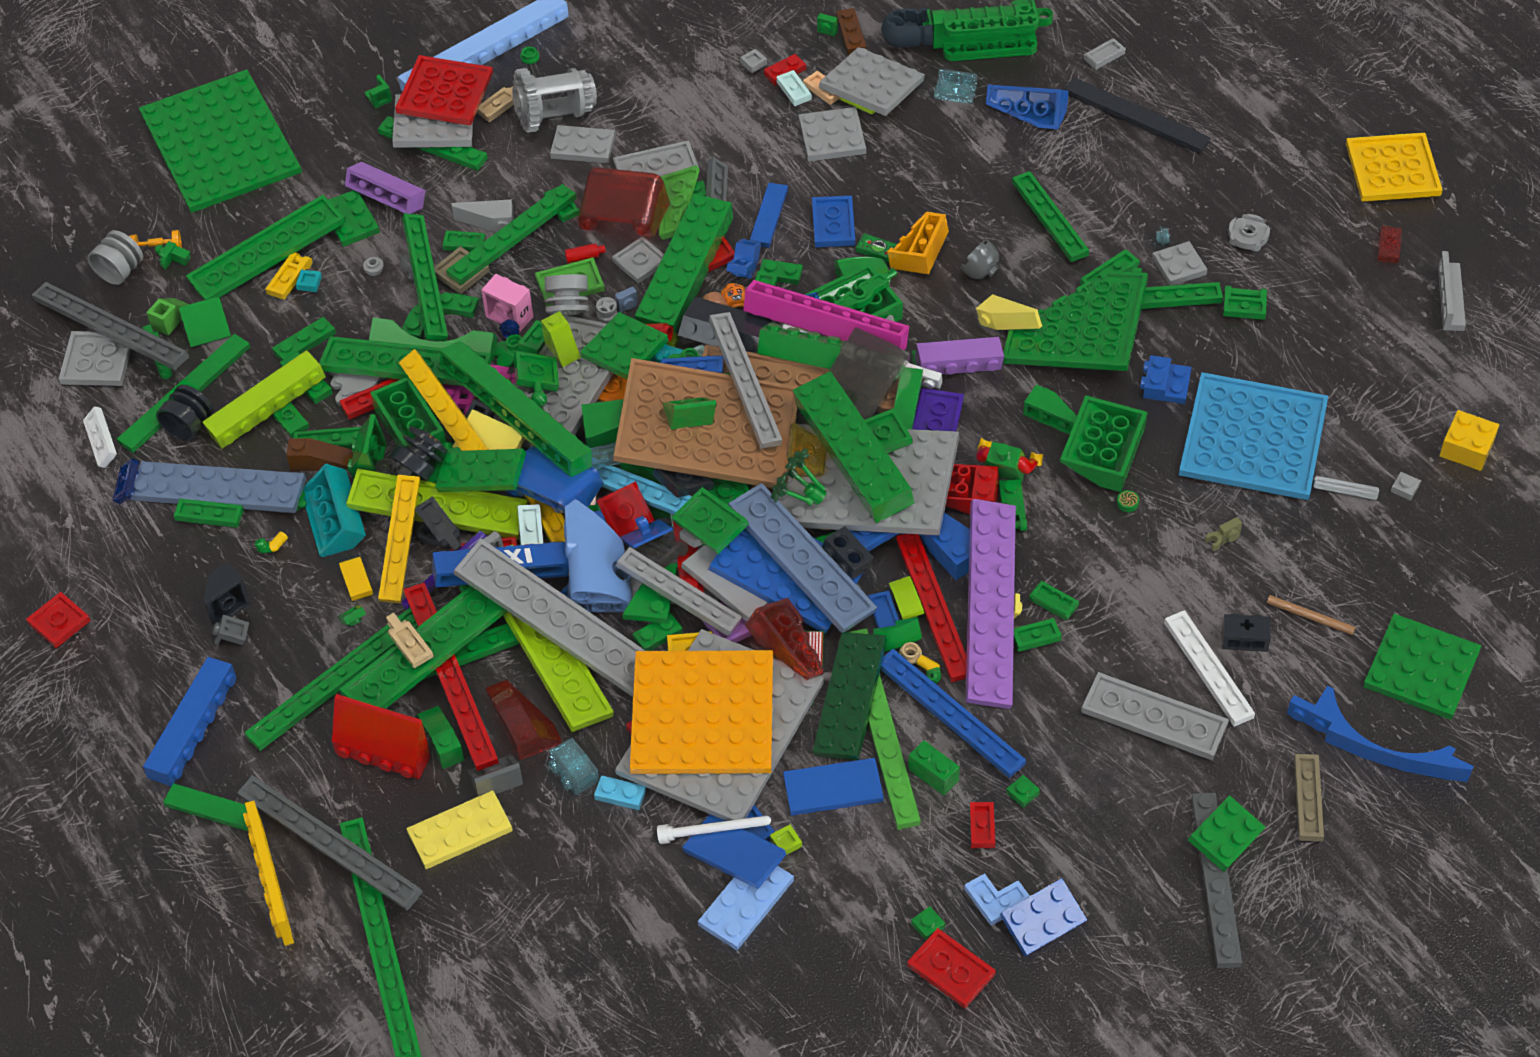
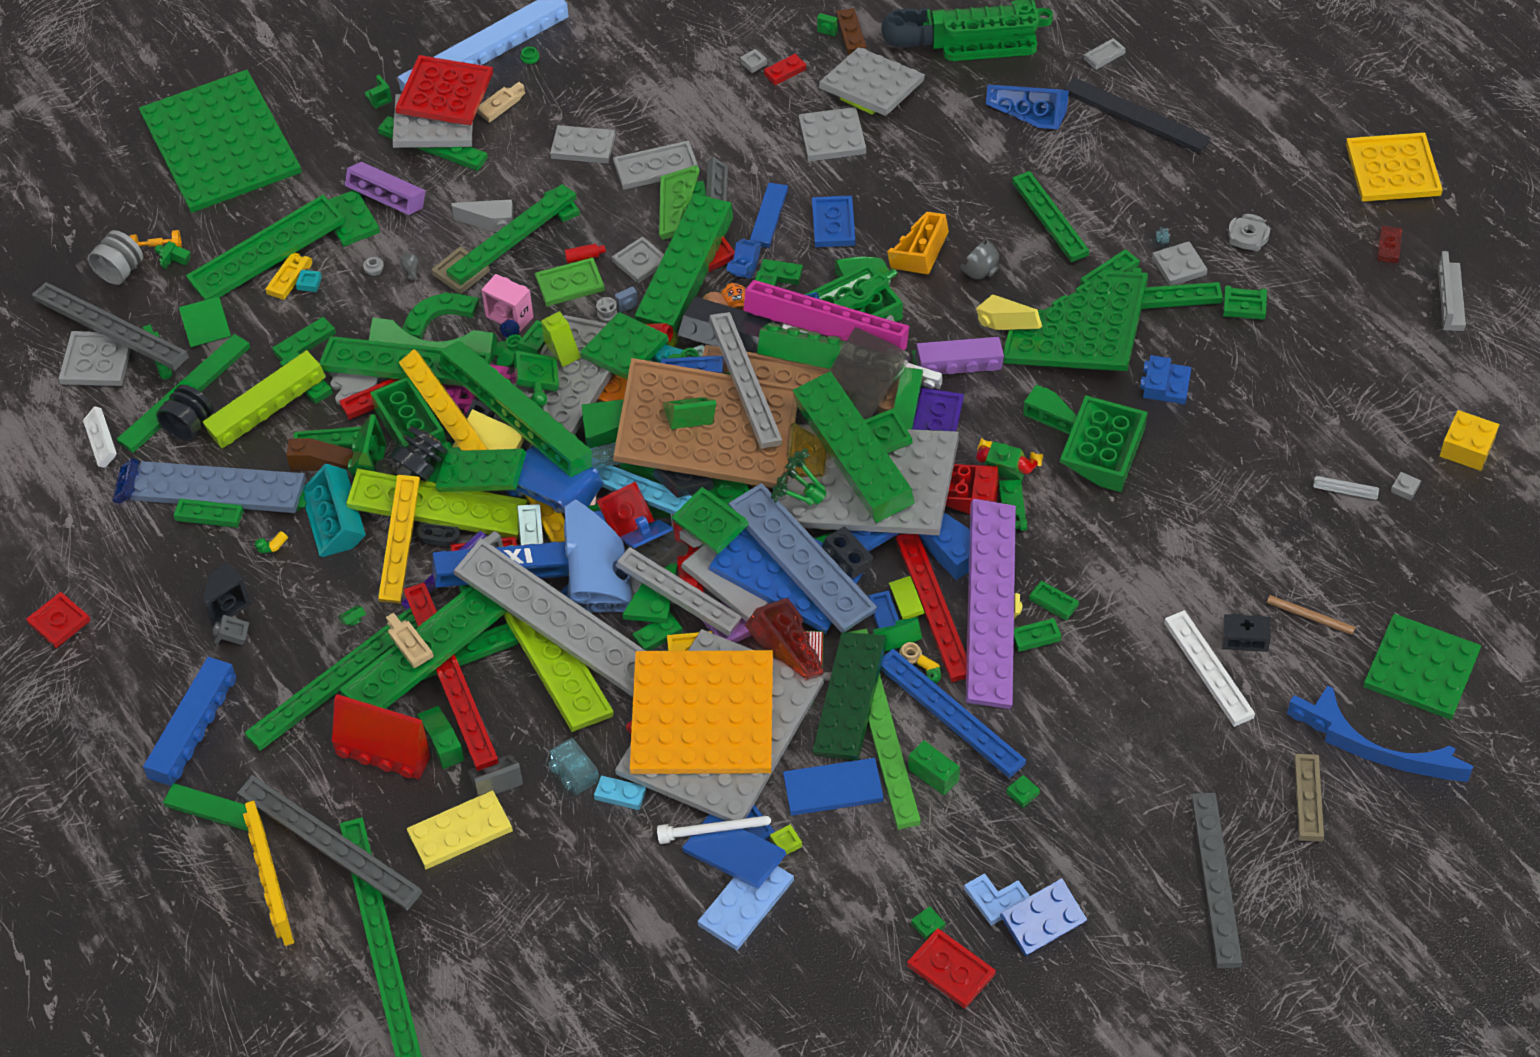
(165, 314): bright green slope -> none
(290, 419): green plate -> none
(356, 578): yellow tile -> none
(424, 277): green plate -> none
(439, 523): black hinge -> none
(466, 240): green plate -> none
(523, 722): clear red wedge -> none
(532, 109): light grey piece -> none
(566, 294): light grey wheel -> none
(624, 198): clear red windscreen -> none
(794, 88): light aqua plate -> none
(812, 84): light nougat plate -> none
(874, 247): green tile -> none
(956, 86): clear light blue bracket -> none
(982, 825): red plate -> none
(1128, 501): green tile -> none
(1155, 716): light grey plate -> none
(1226, 833): green plate -> none
(1227, 532): olive plate -> none
(1254, 436): dark azure plate -> none

